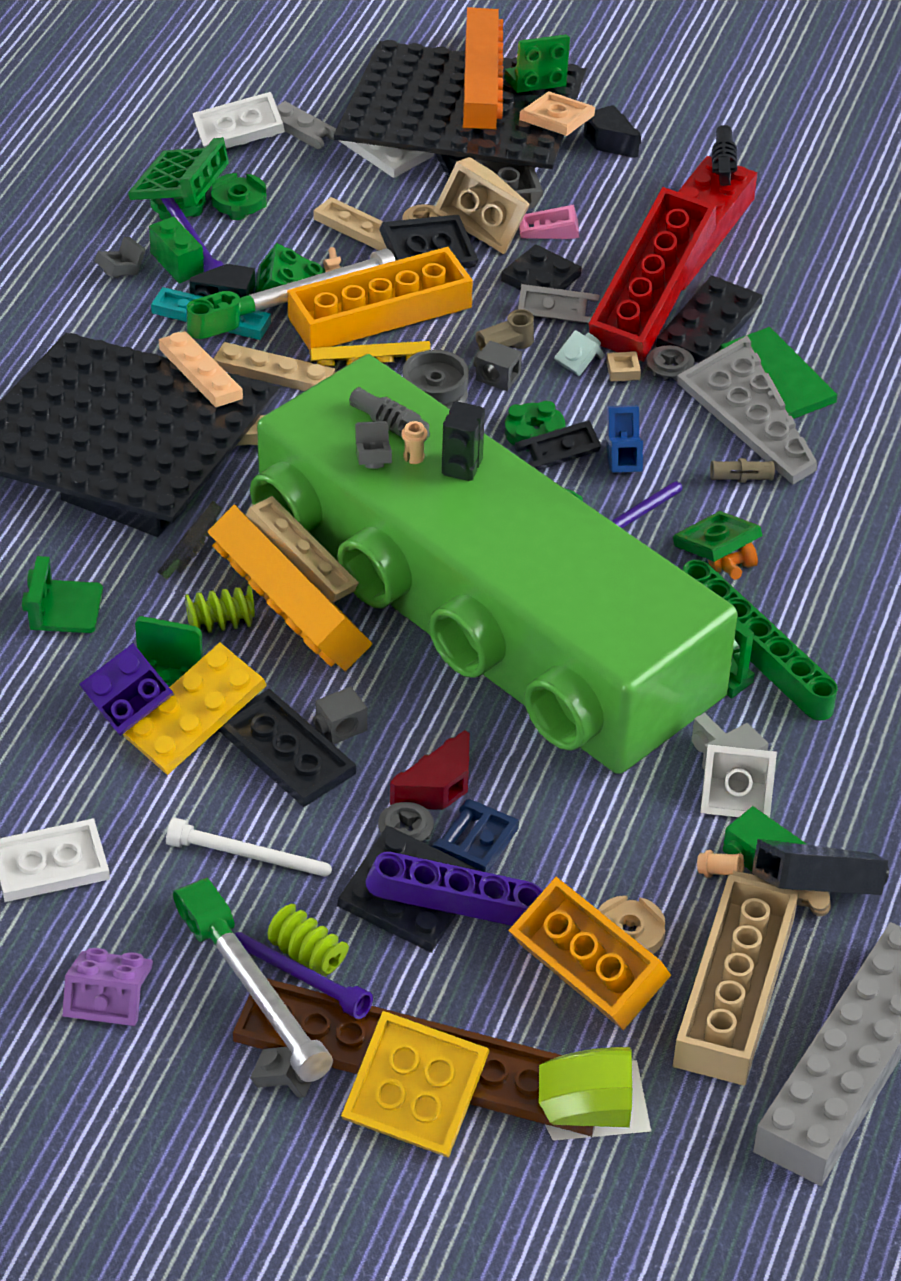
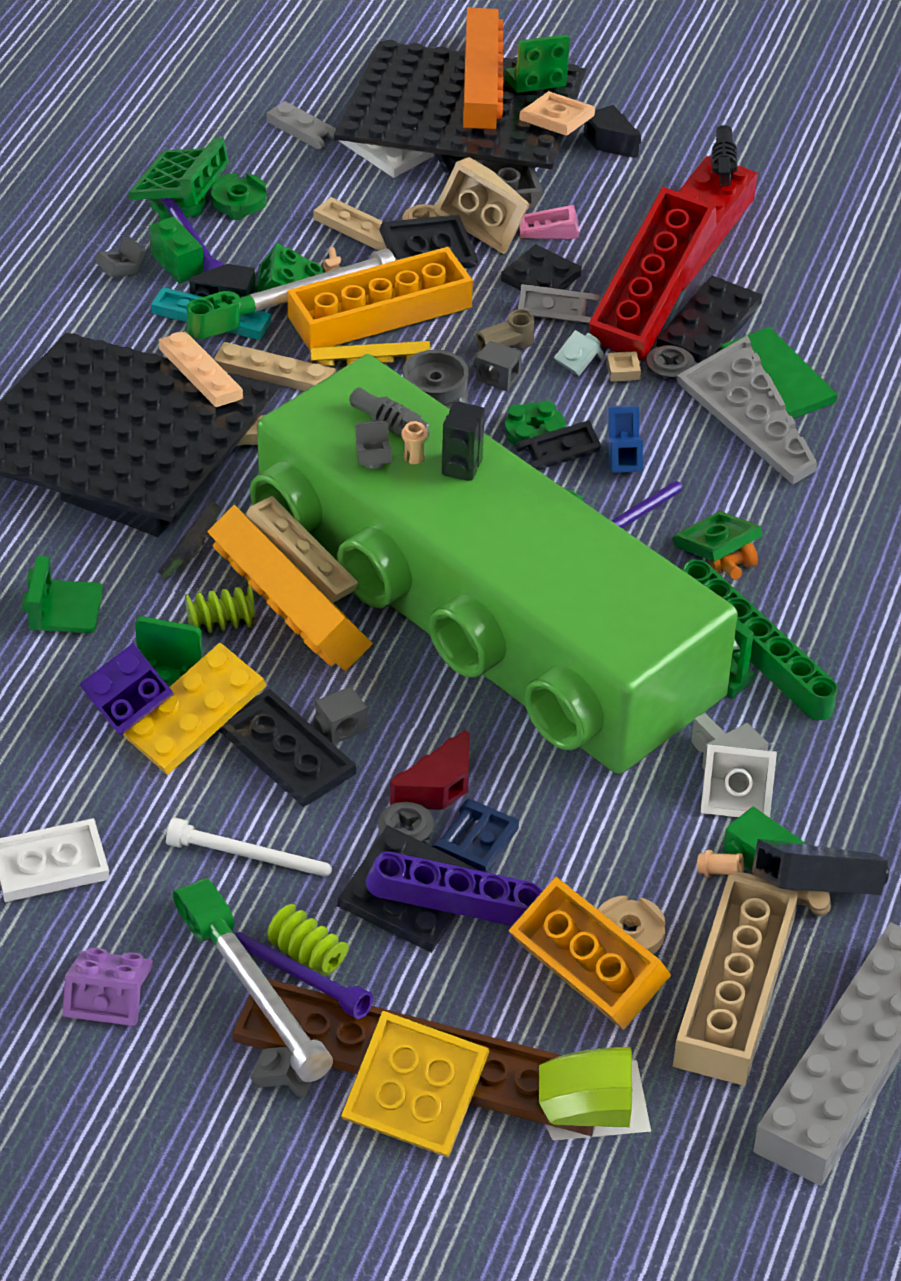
(240, 121): white plate -> none
(722, 470): dark tan pin -> none

